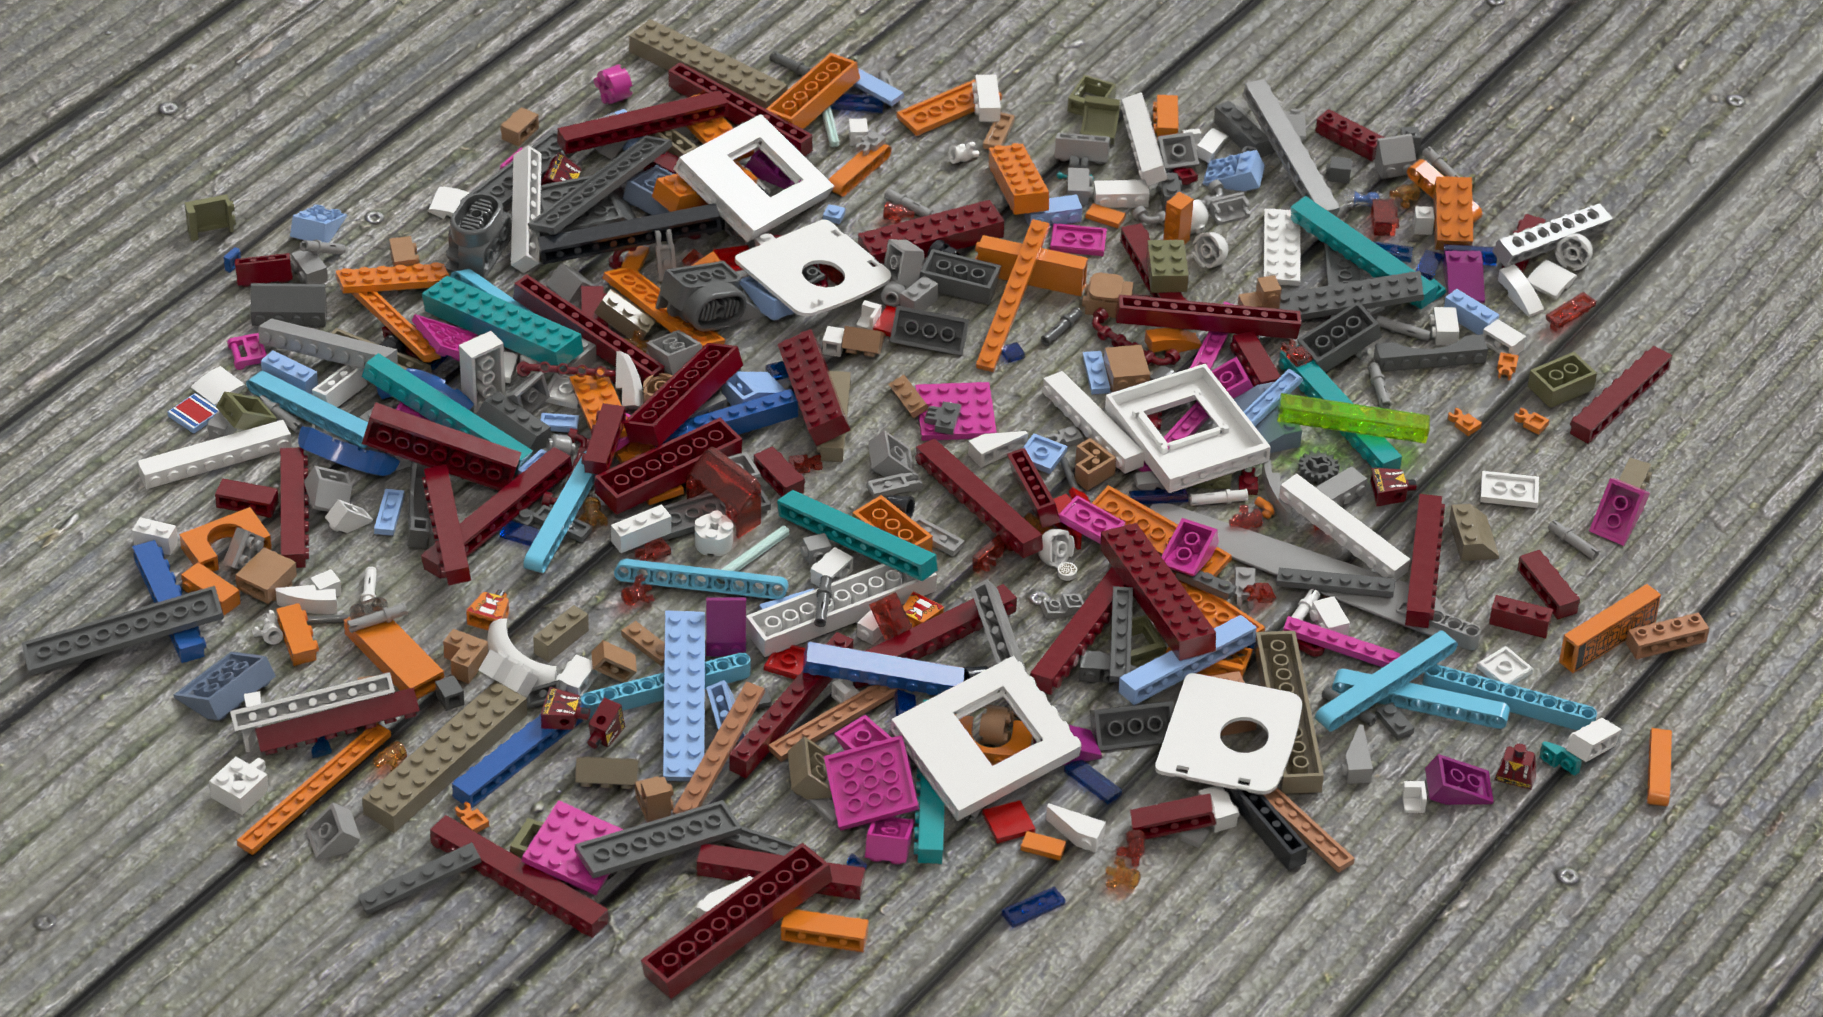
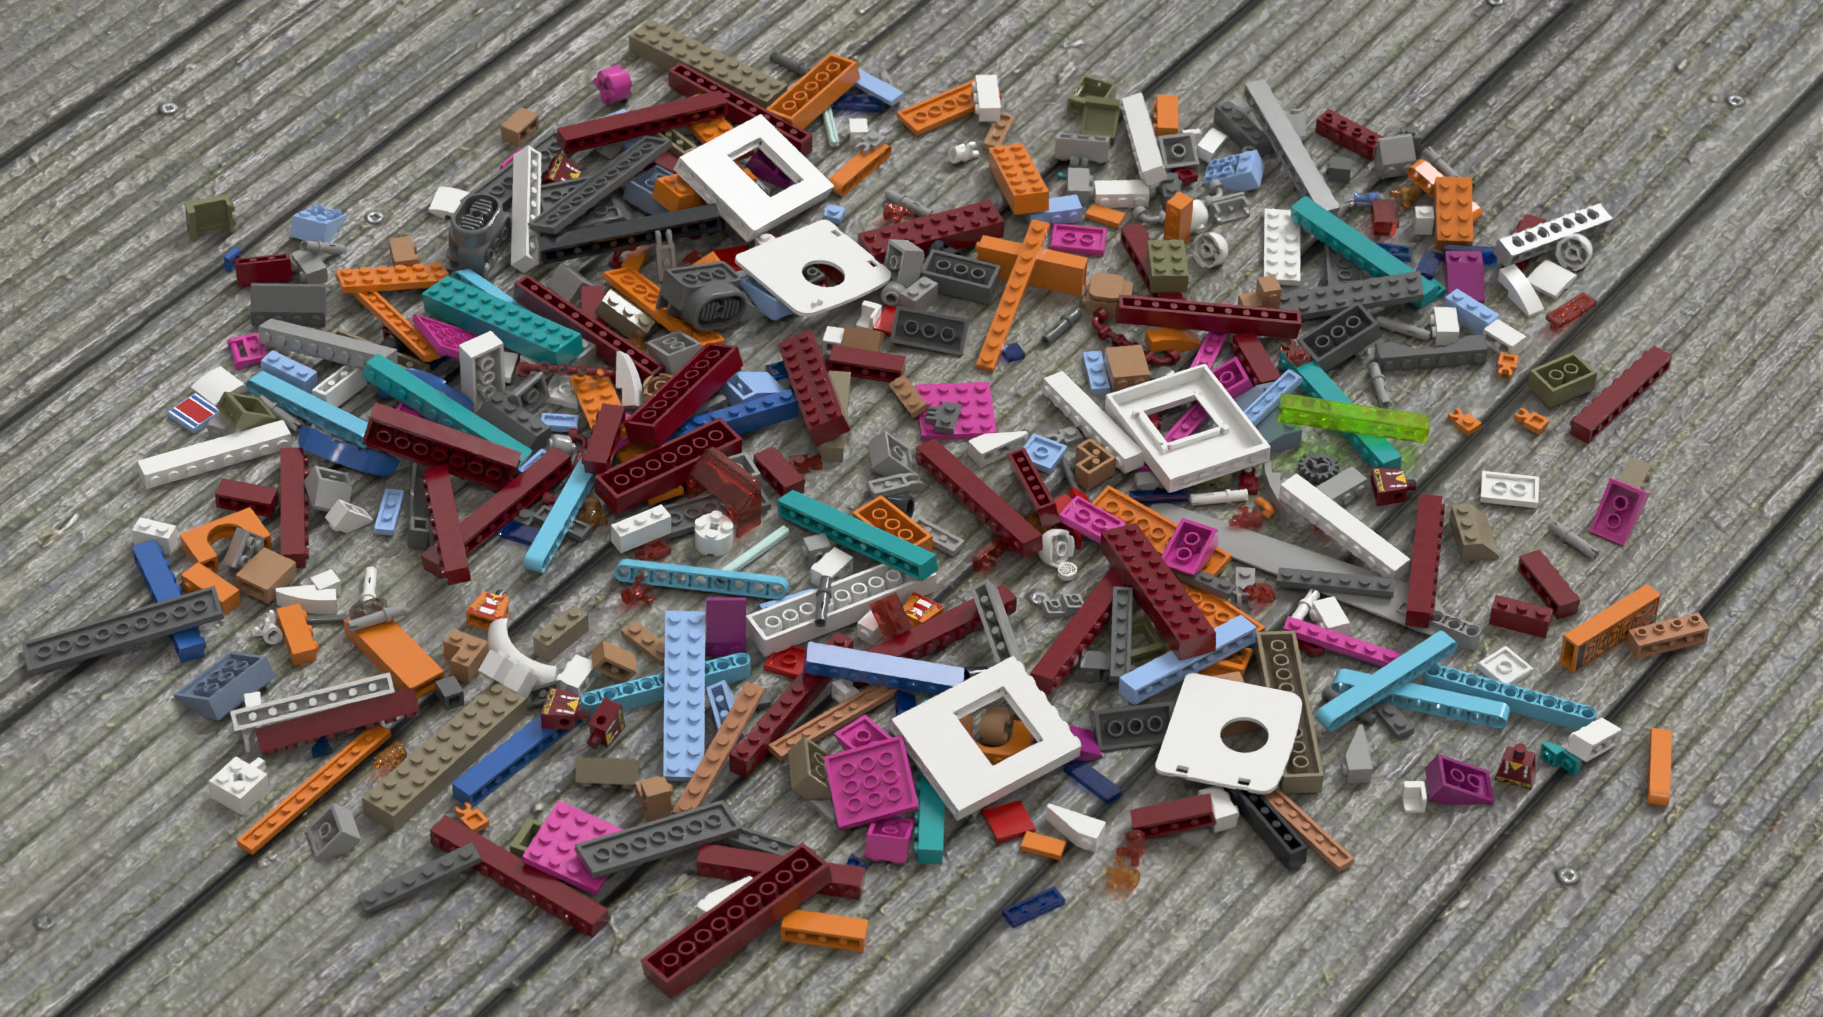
(867, 363): none -> dark red brick

